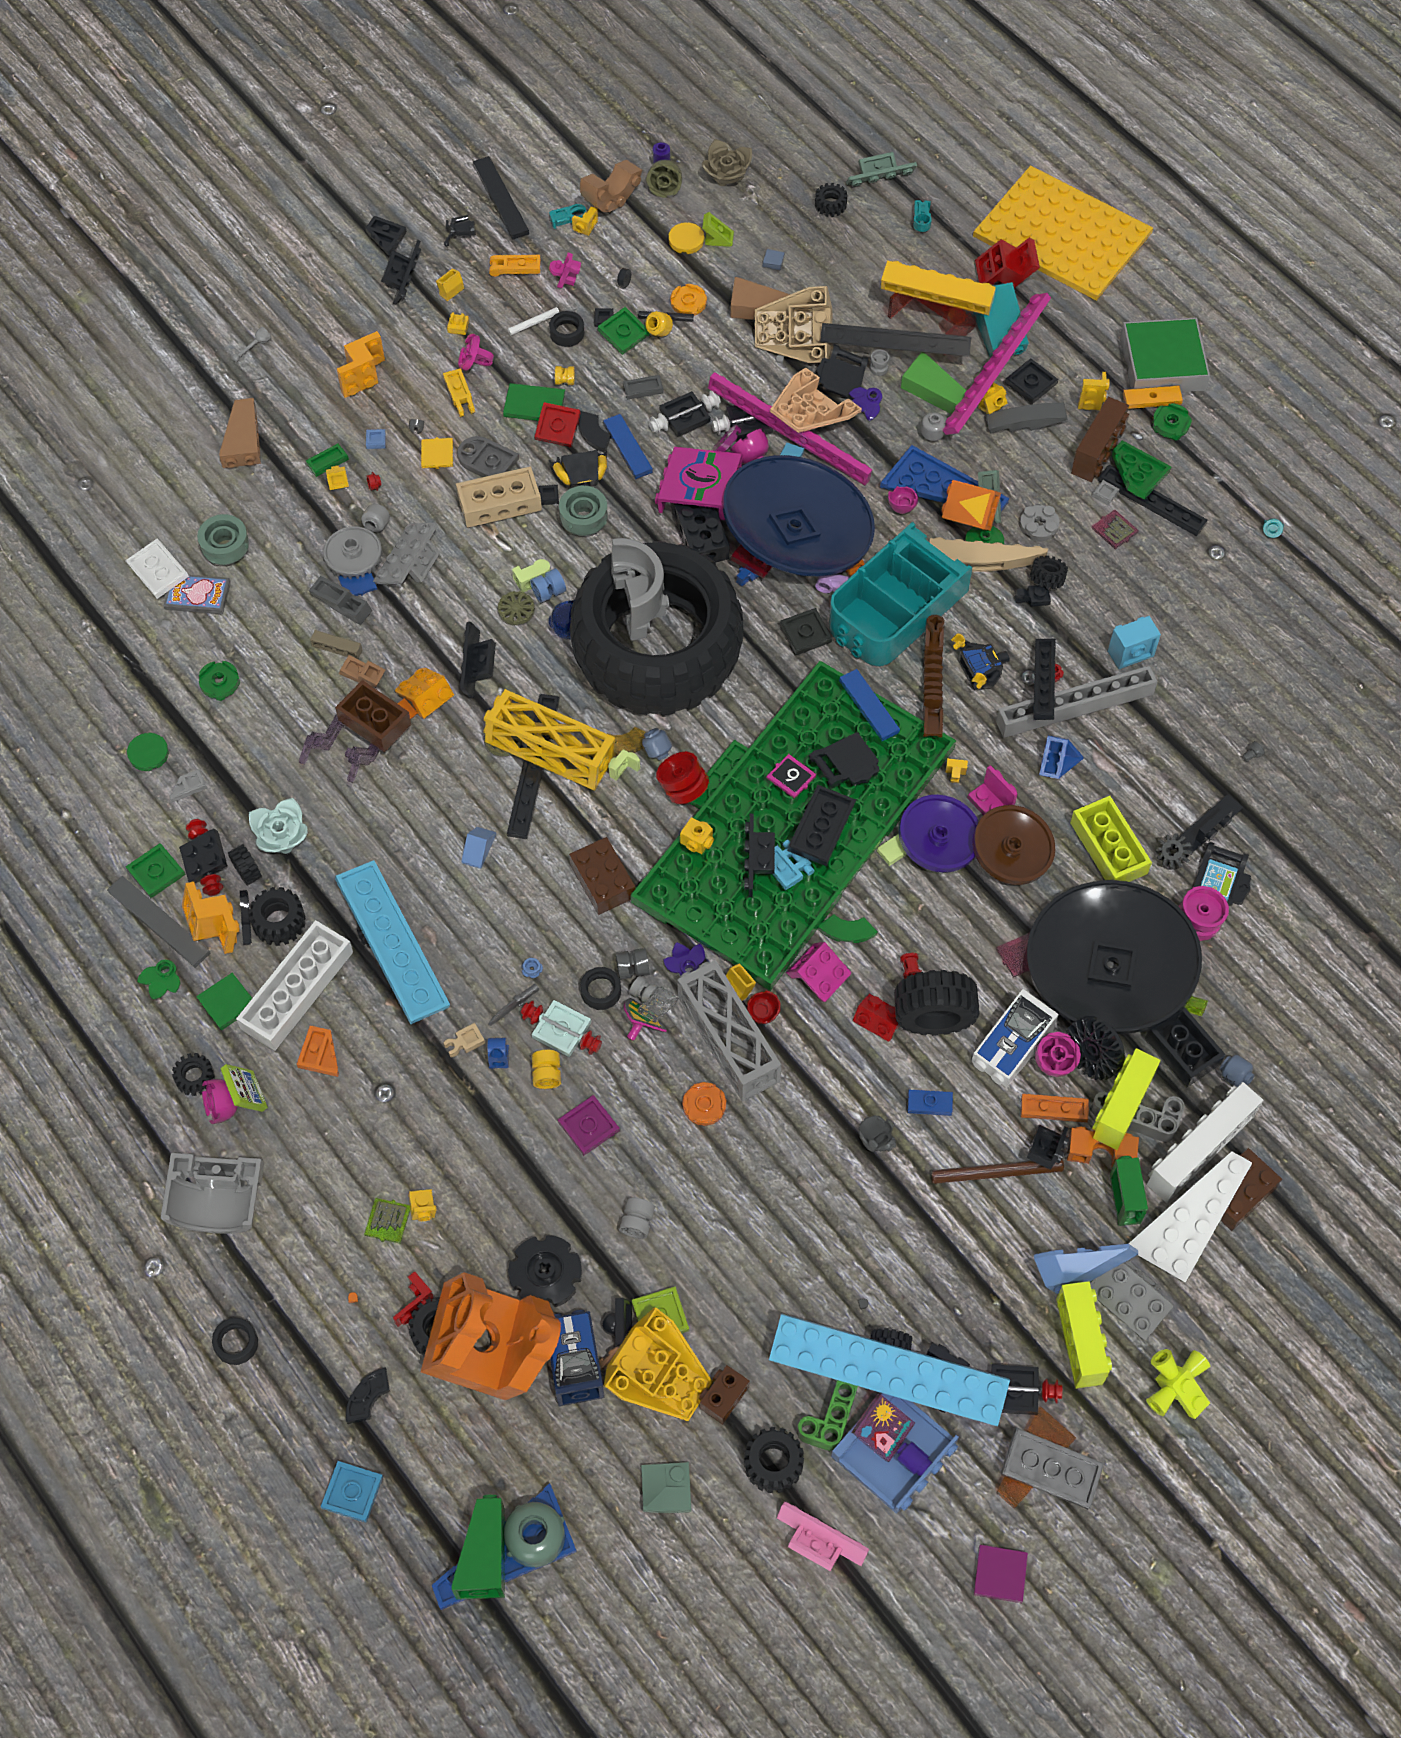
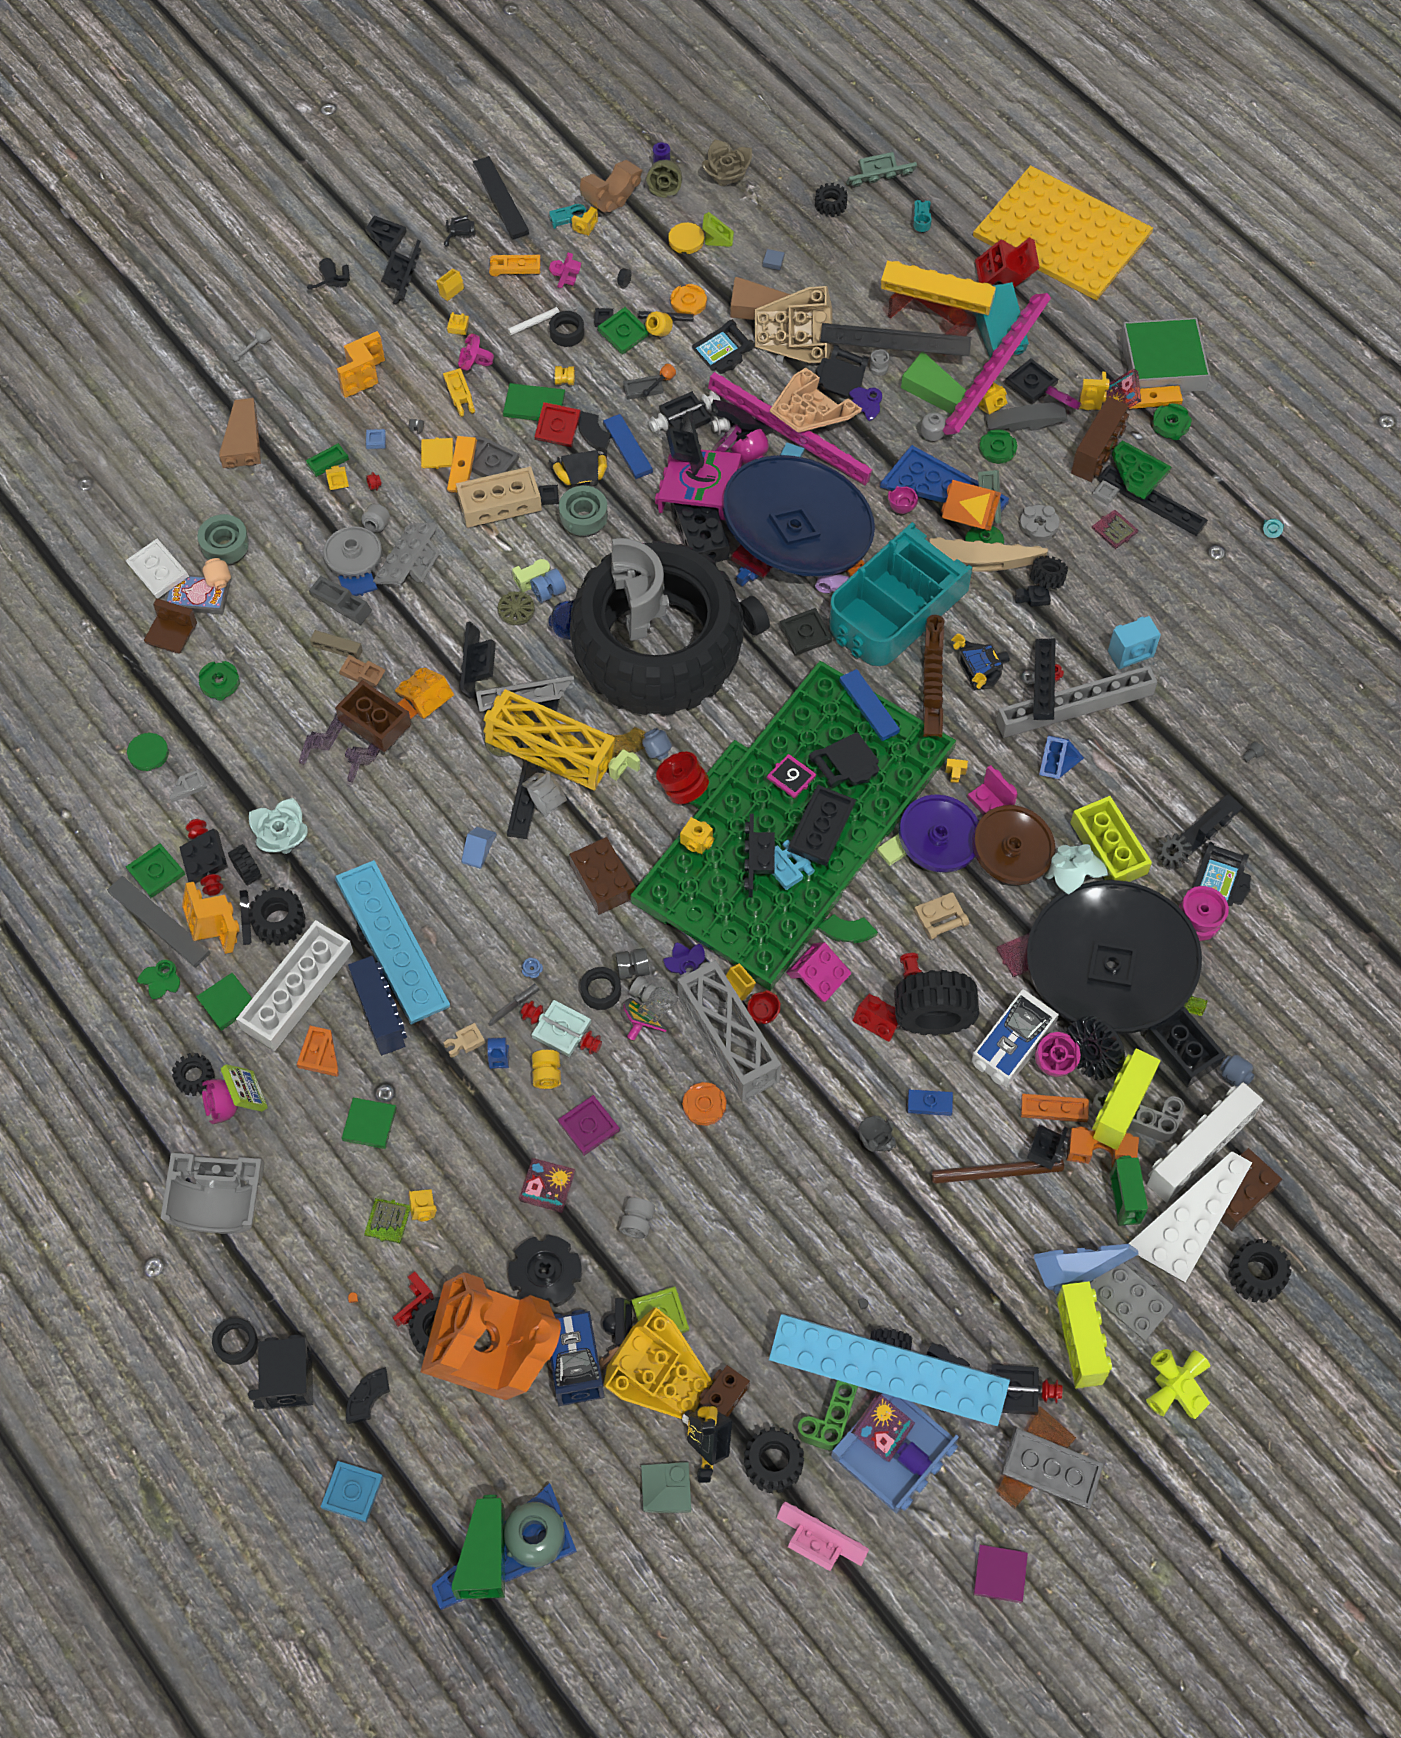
(171, 626): none -> reddish brown bracket
(216, 573): none -> light nougat head
(284, 1373): none -> black container
(328, 270): none -> black piece
(369, 1123): none -> green tile
(378, 1005): none -> dark blue brick
(463, 454): none -> light orange tile
(535, 691): none -> light grey wedge
(545, 792): none -> light grey piece
(547, 1185): none -> clear pink tile
(666, 373): none -> hinge
(685, 443): none -> black bracket
(710, 1436): none -> torso
(720, 351): none -> black piece
(734, 414): none -> black tile
(754, 616): none -> black tyre
(939, 910): none -> tan plate
(998, 446): none -> green tile
(1063, 397): none -> magenta tile
(1072, 865): none -> light aqua brick
(1126, 388): none -> clear pink tile
(1271, 1258): none -> black tyre

